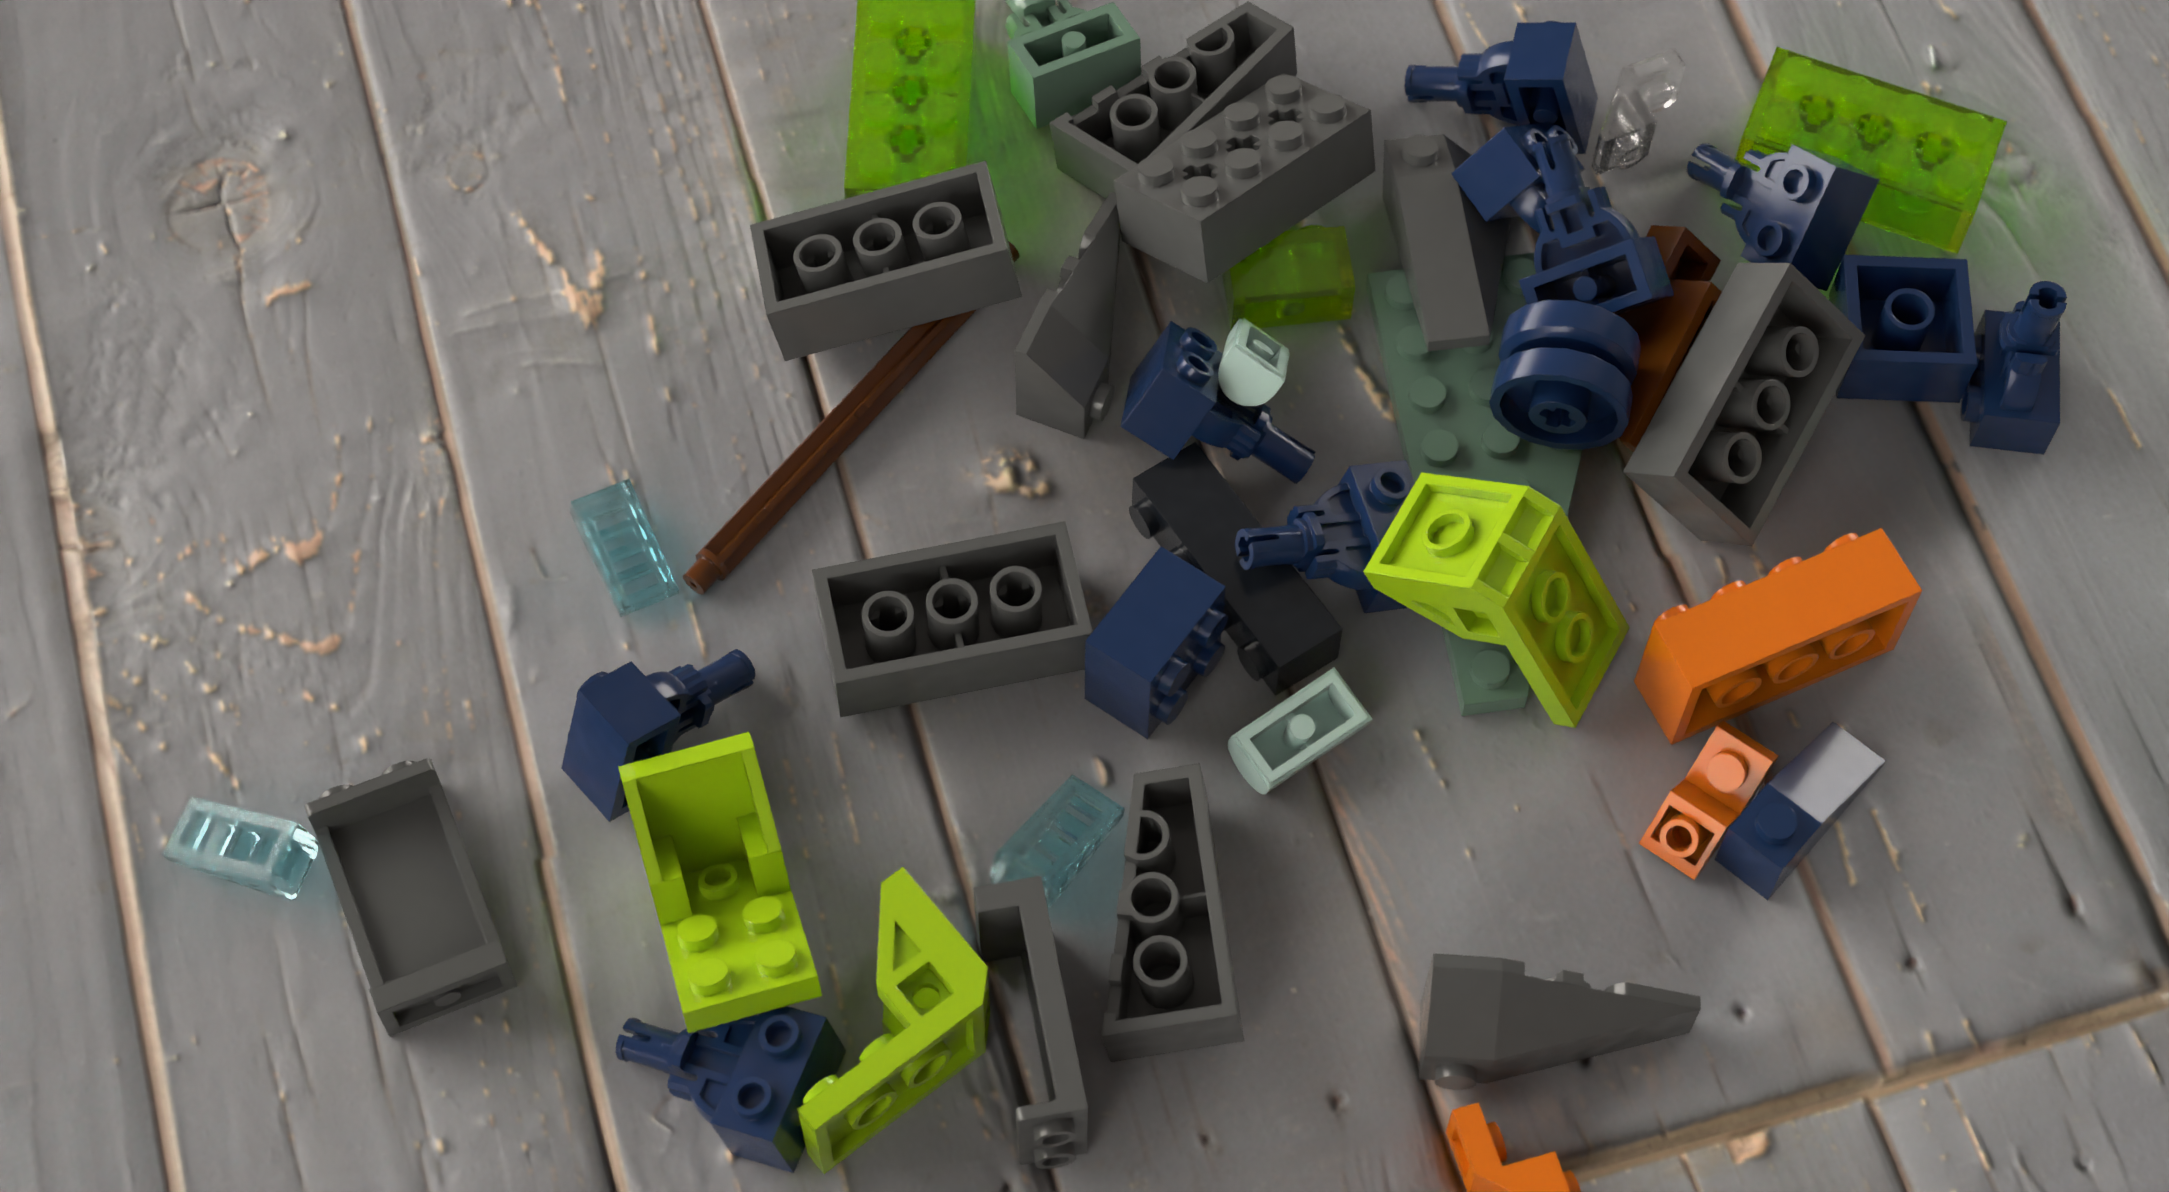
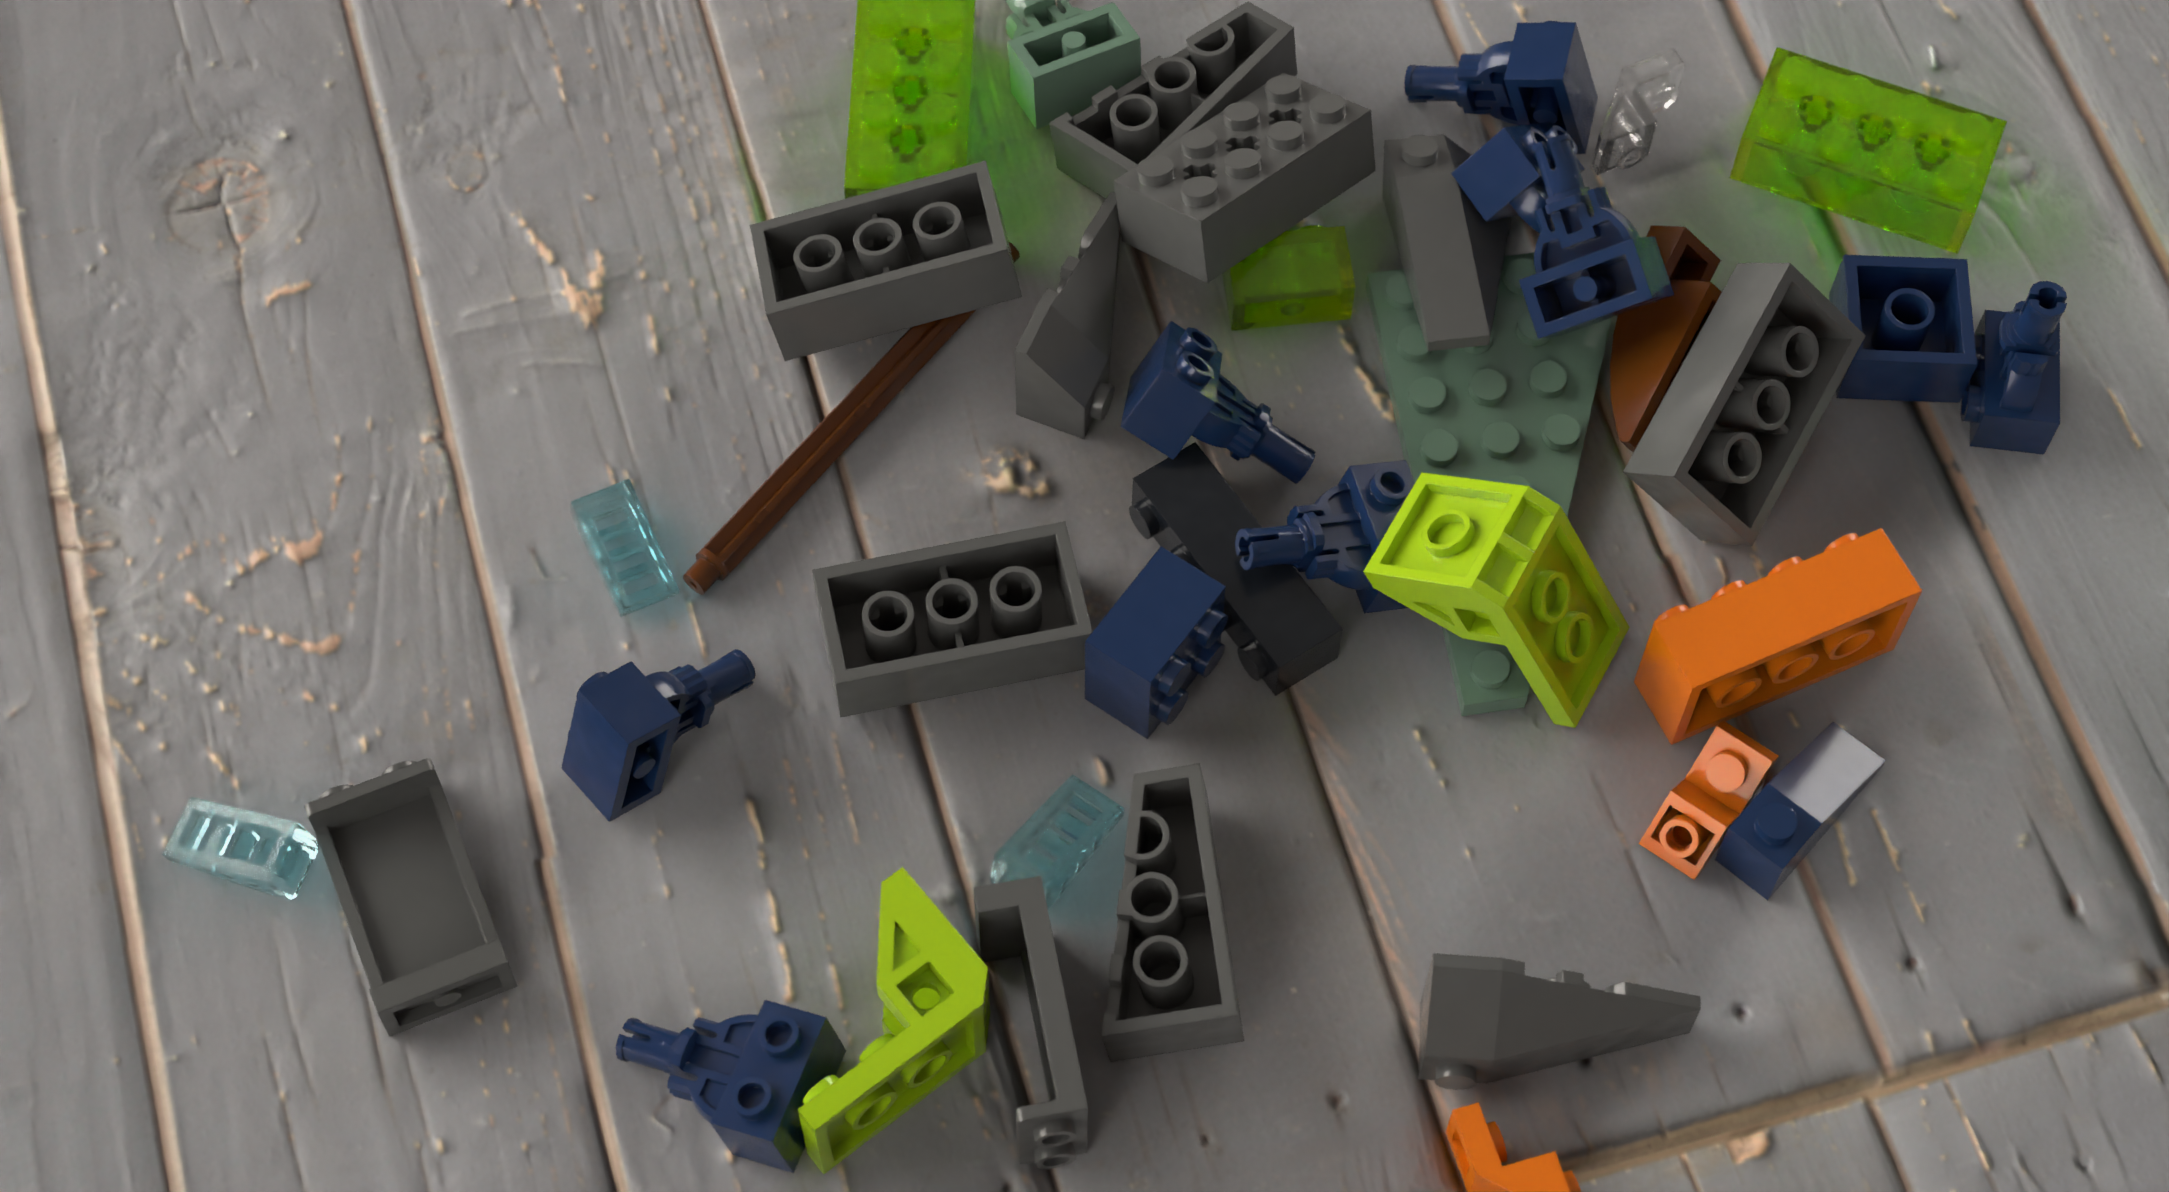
(719, 882): lime bracket -> none
(1252, 365): light aqua brick -> none
(1297, 732): light aqua brick -> none
(1565, 374): dark blue wheel -> none
(1793, 207): dark blue brick -> none

